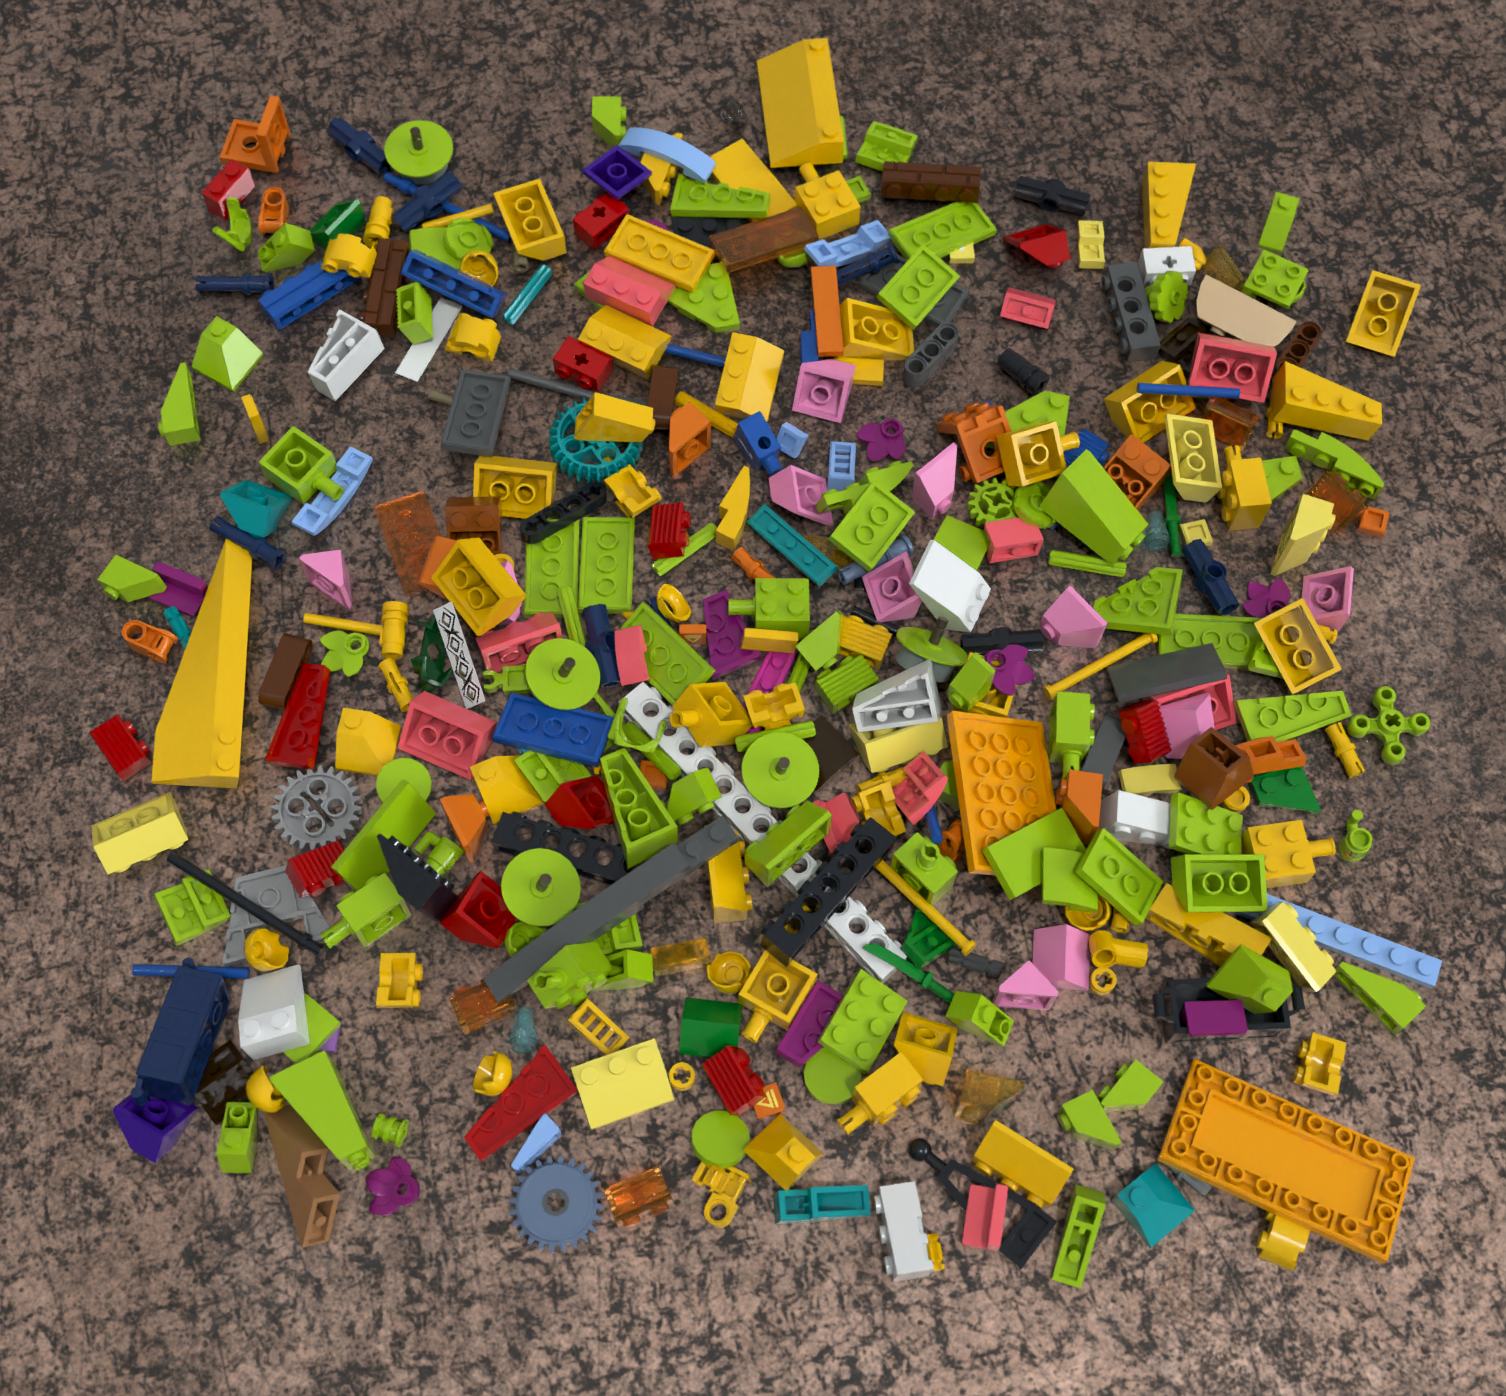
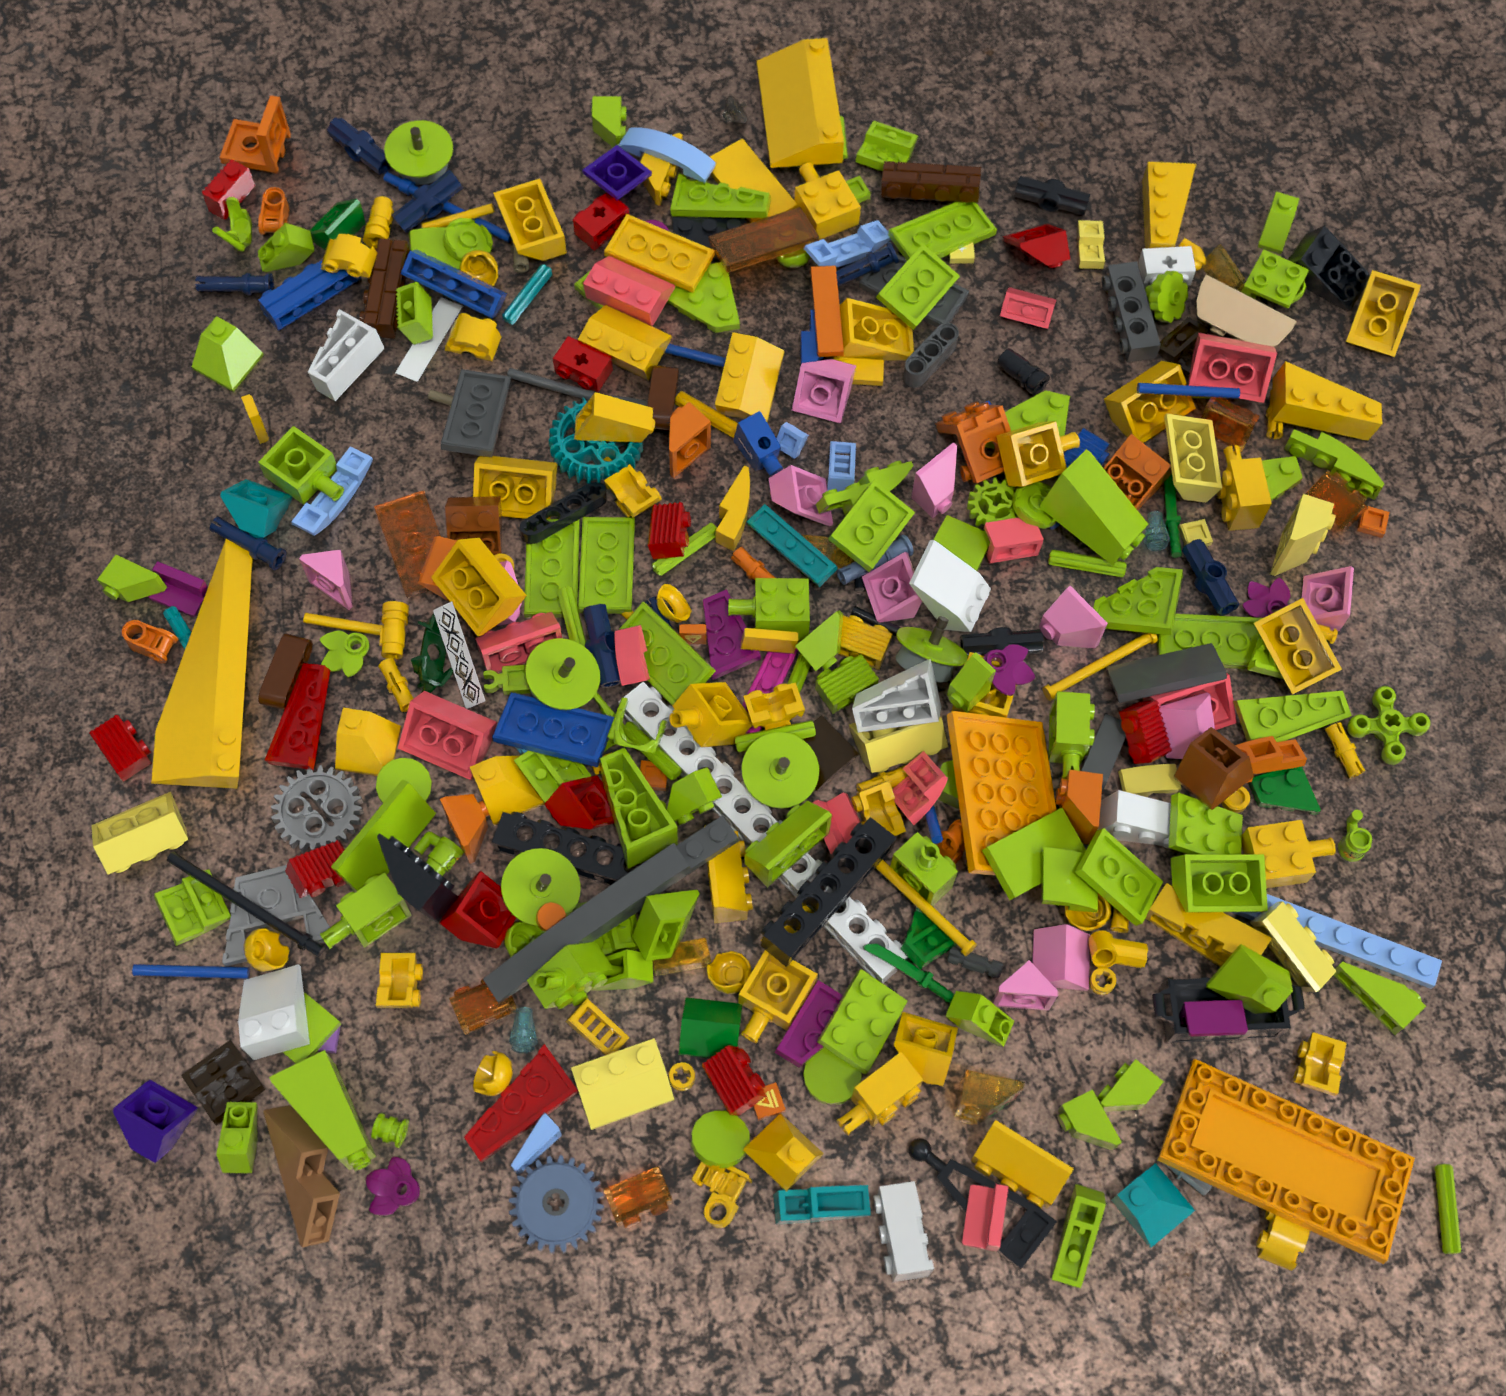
(179, 410): lime slope -> none
(182, 1036): dark blue container -> none
(263, 1093): yellow hair -> none
(549, 915): none -> orange tile
(664, 923): none -> lime slope
(880, 442): magenta plate -> none
(934, 1251): yellow piece -> none
(1301, 345): reddish brown beam -> none
(1332, 268): none -> black slope
(1448, 1209): none -> lime axle

